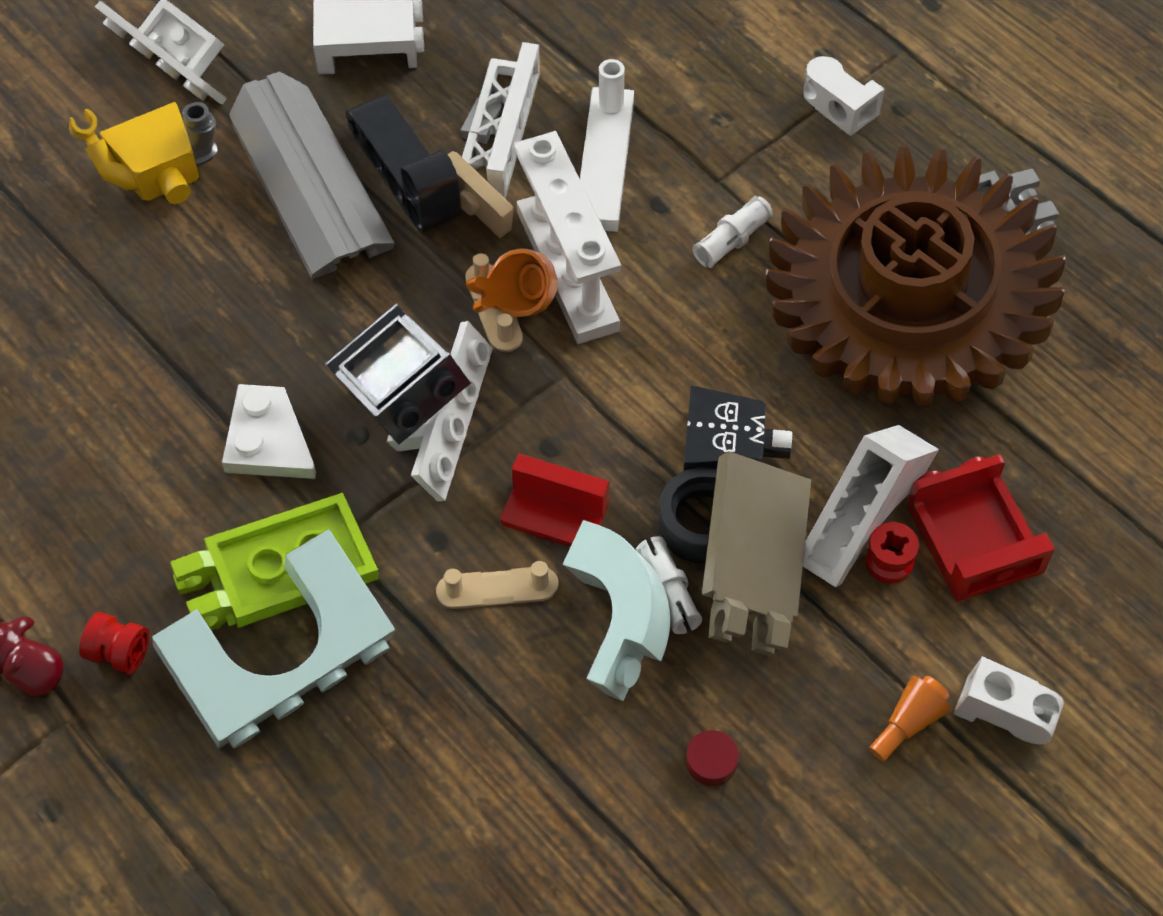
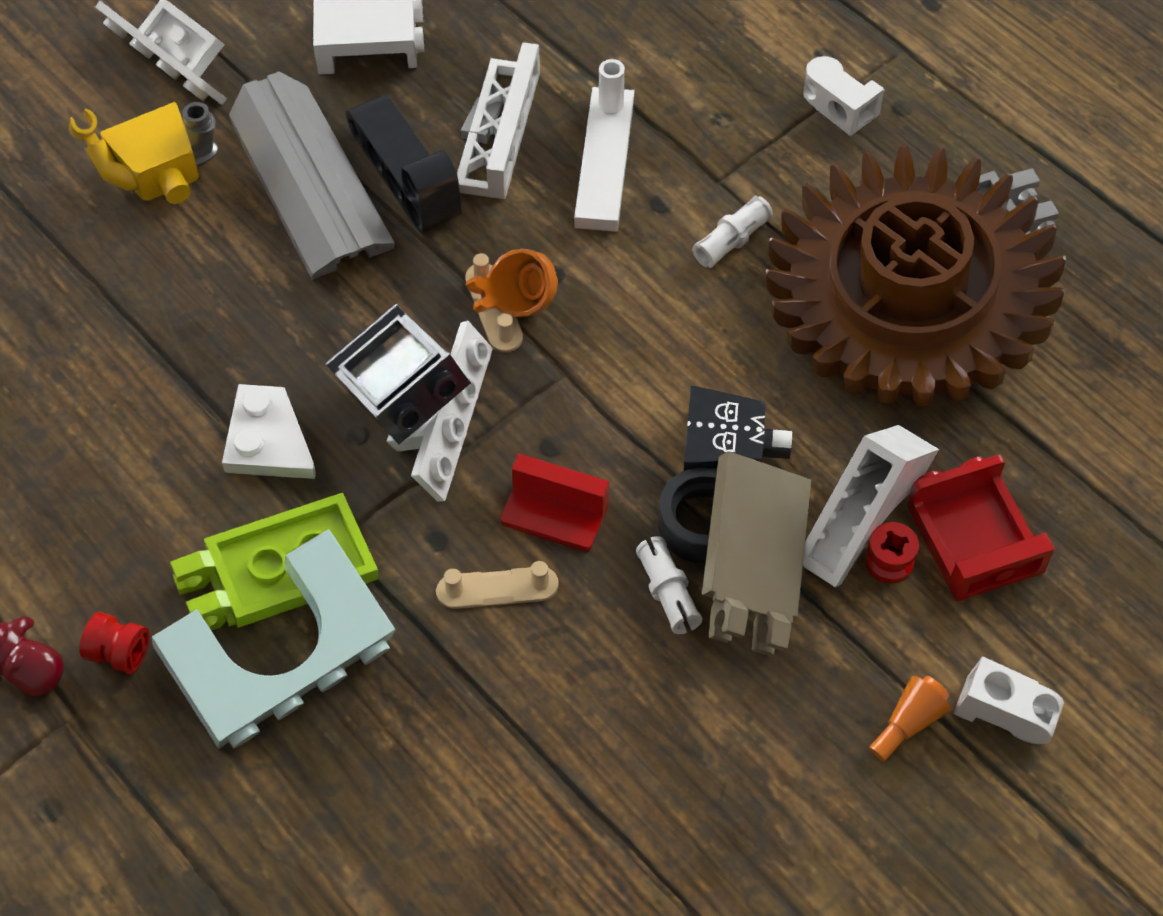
(482, 198): tan plate -> none
(570, 235): white fence -> none
(638, 606): light aqua arch -> none
(712, 757): dark red tile -> none

